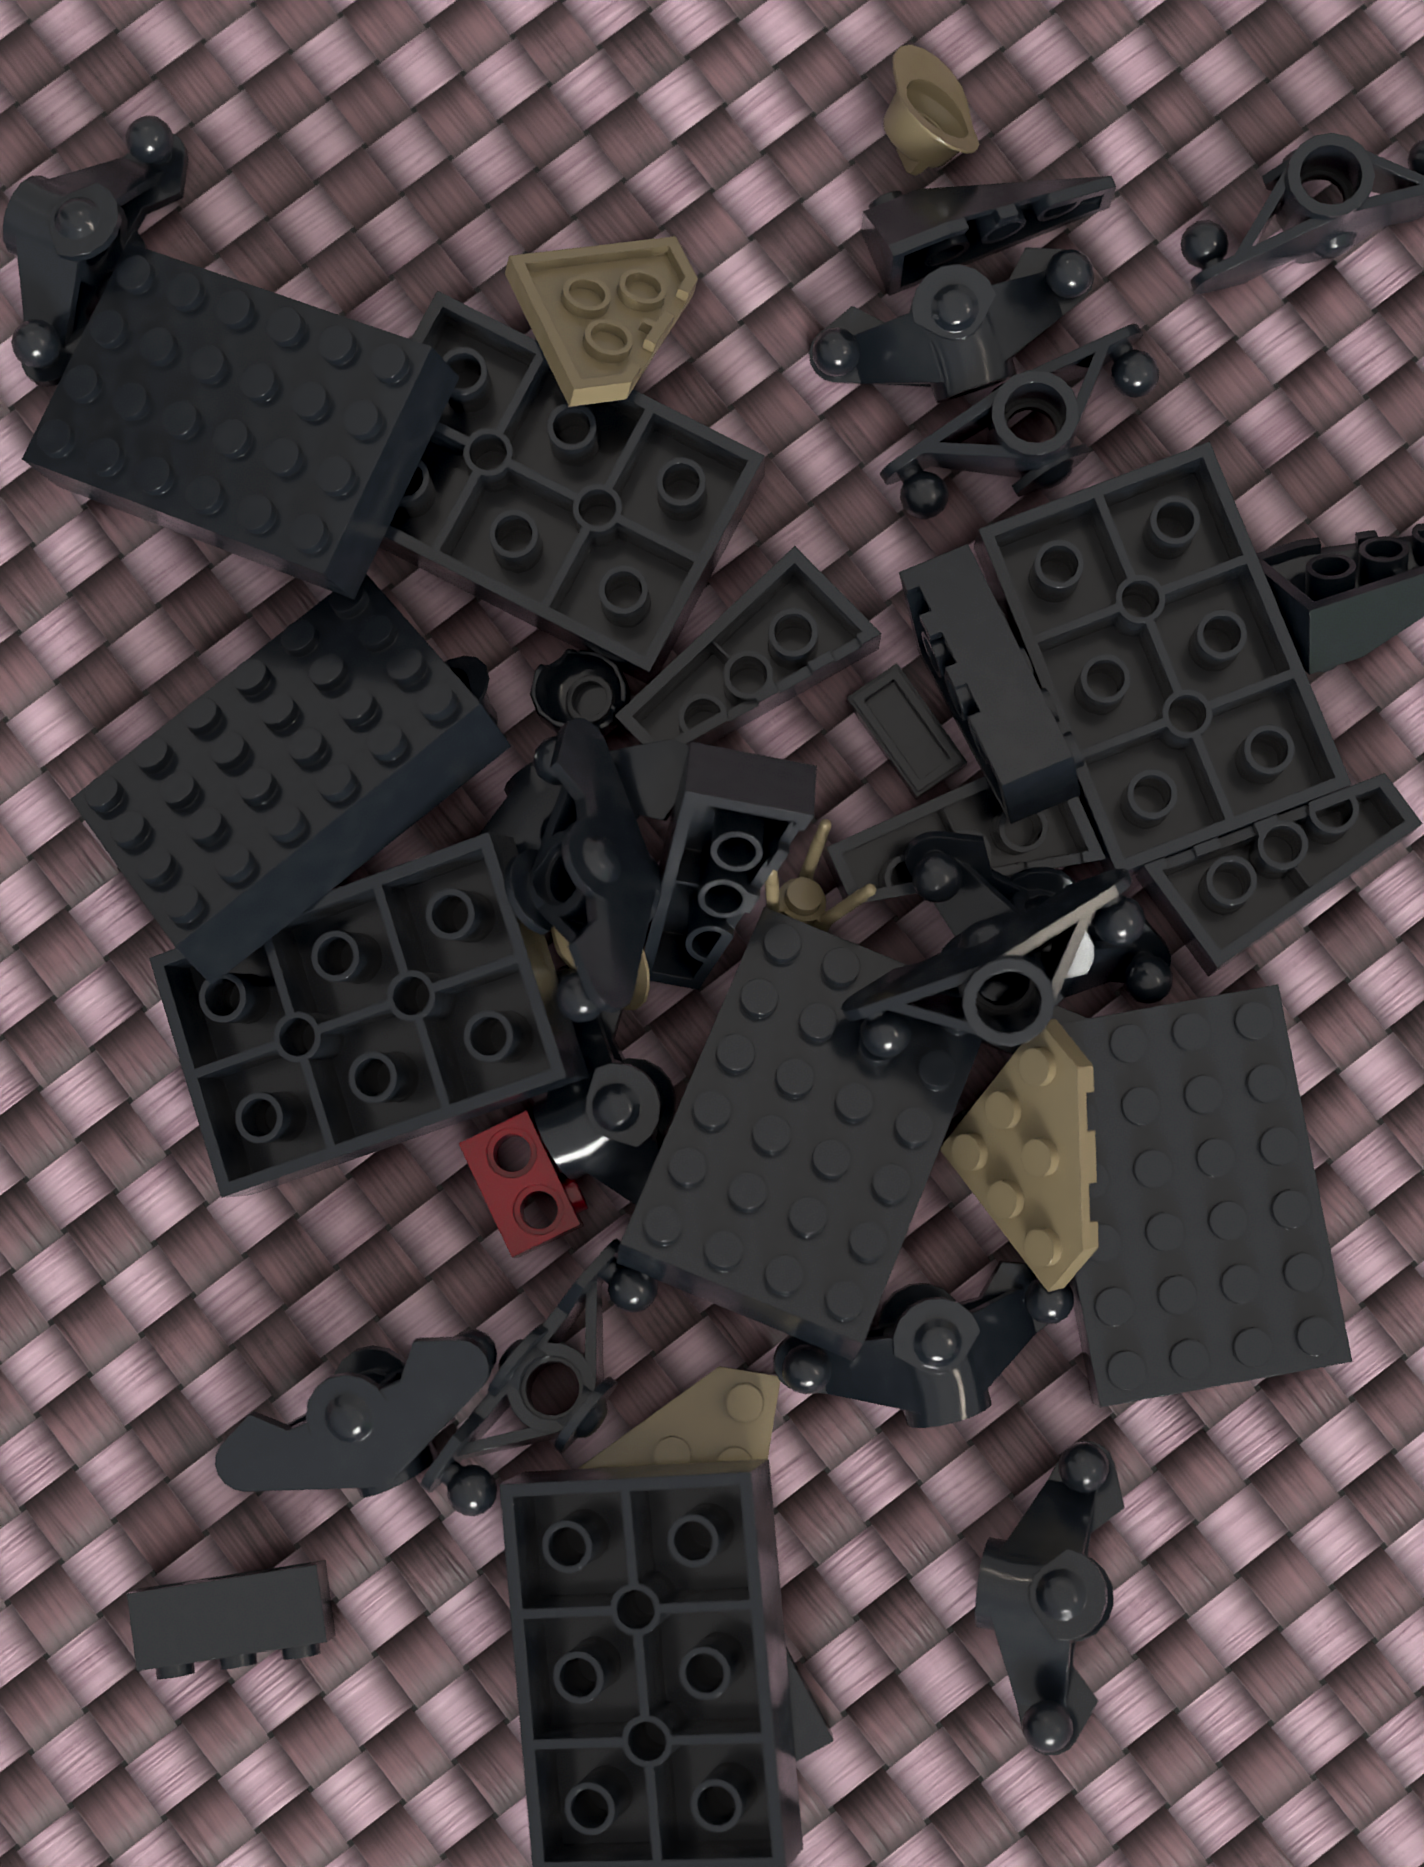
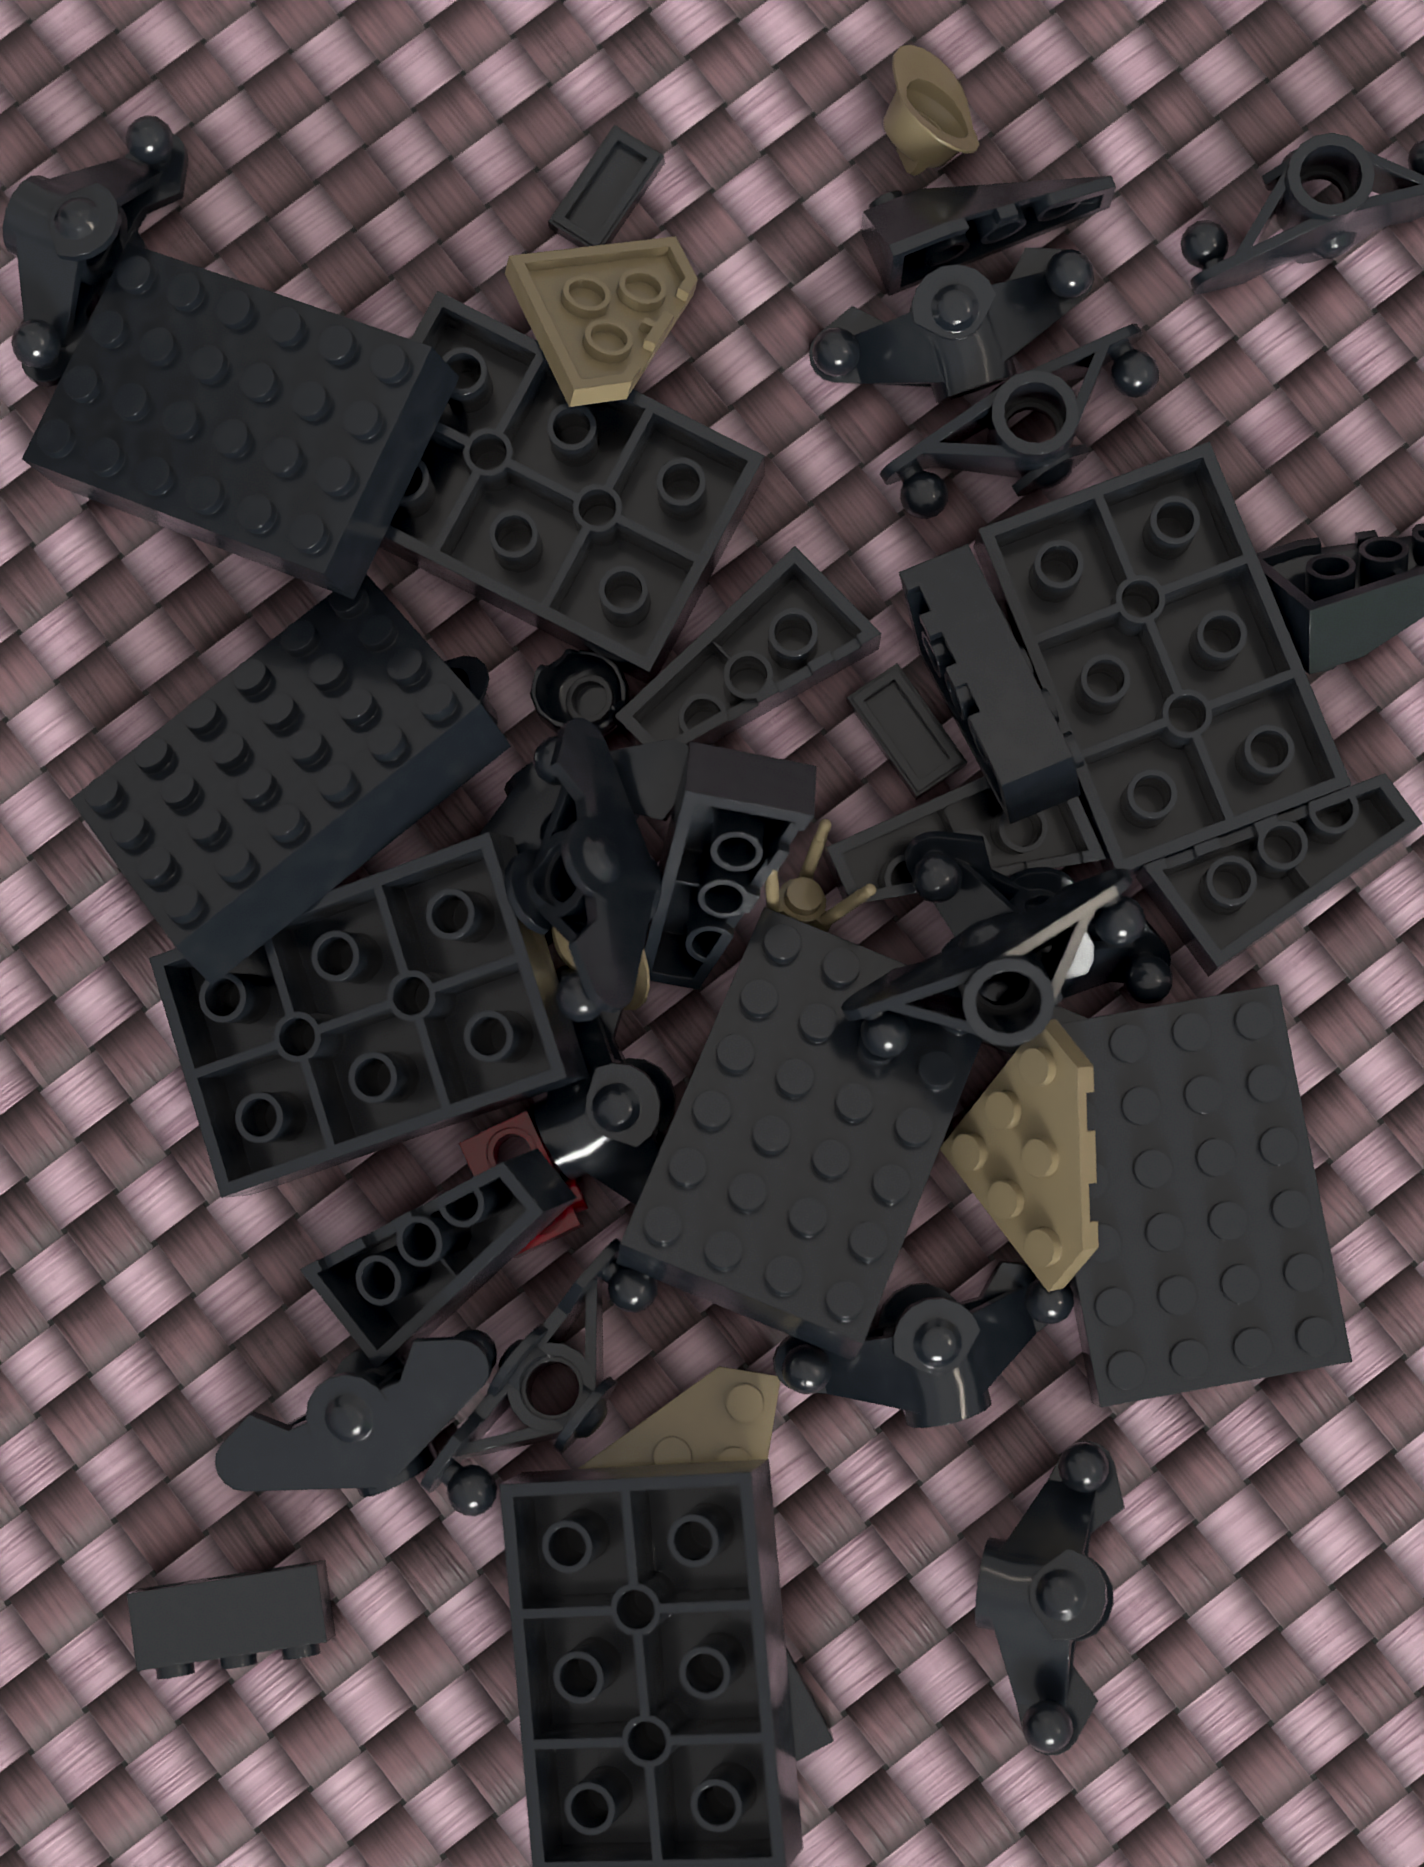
(437, 1256): none -> black wedge
(607, 190): none -> black tile

